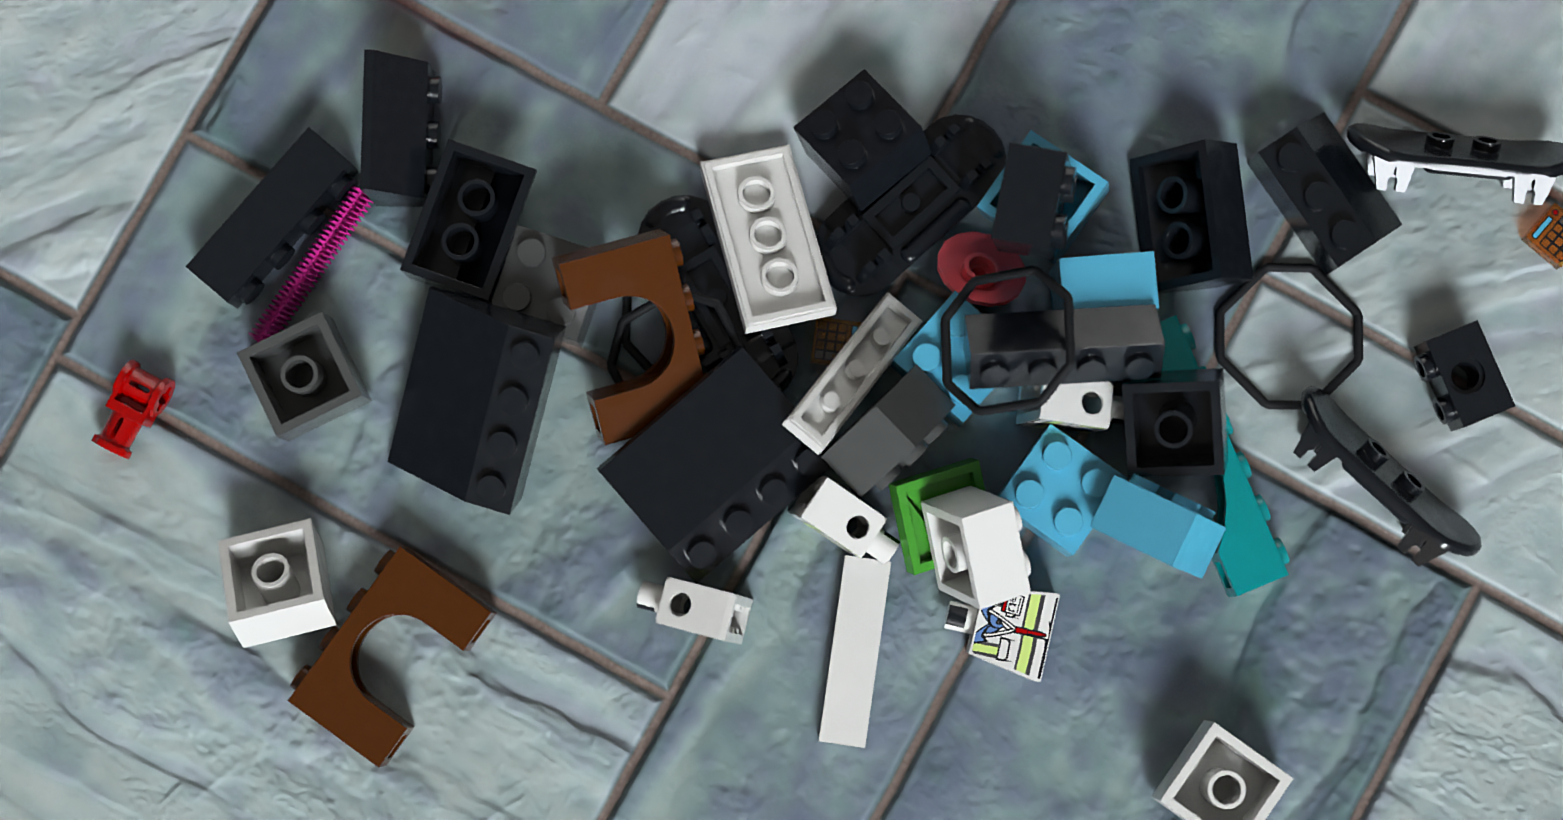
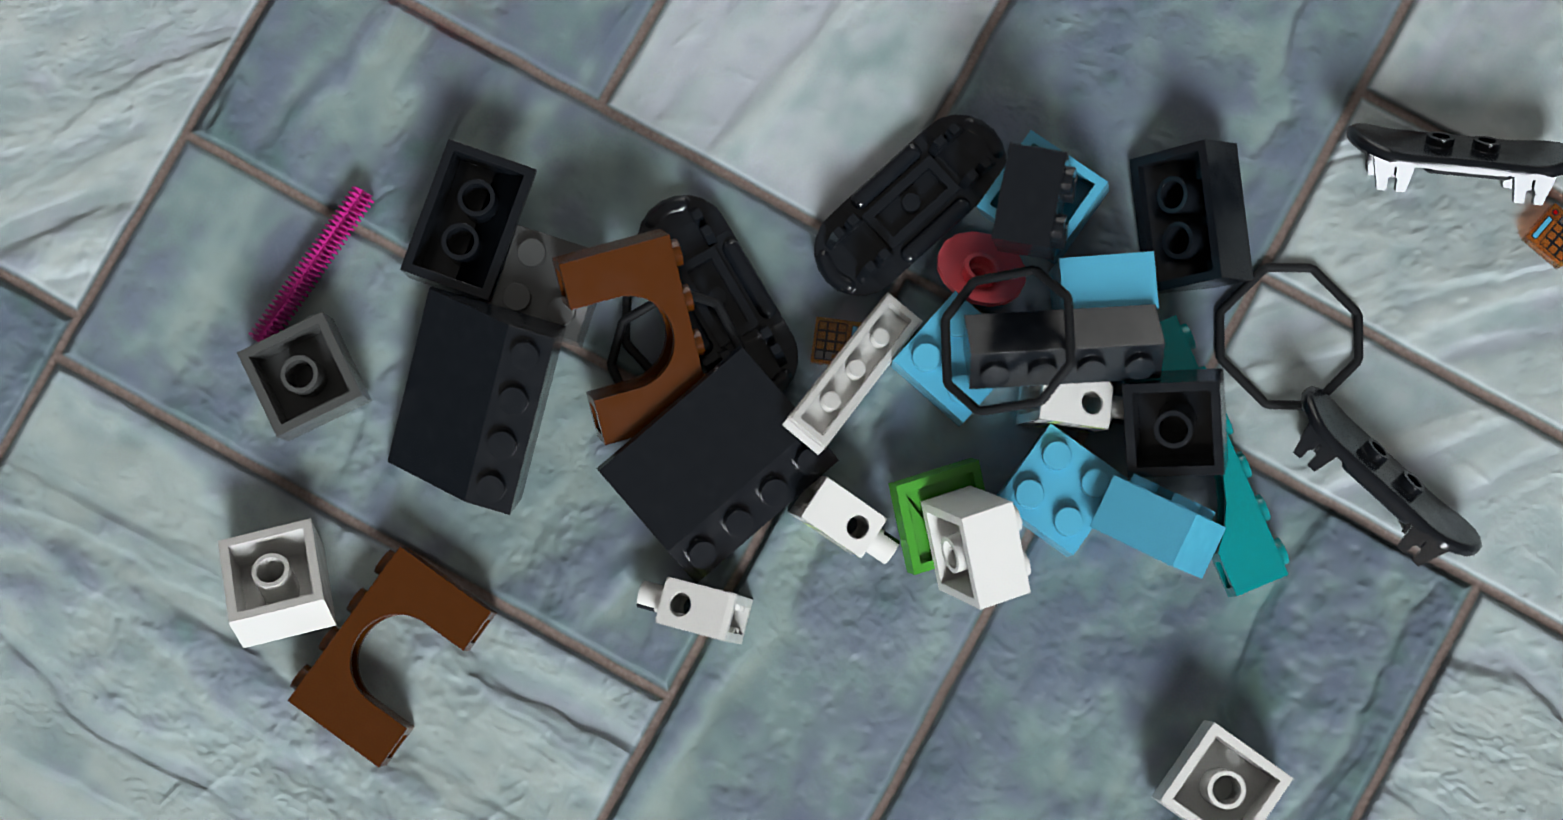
(132, 407): red connector -> none
(273, 219): black brick -> none
(398, 129): black slope -> none
(767, 239): white tile -> none
(854, 651): white tile -> none
(863, 139): black brick -> none
(890, 433): dark grey brick -> none
(1009, 633): torso -> none
(1324, 193): black slope -> none
(1486, 388): black brick -> none

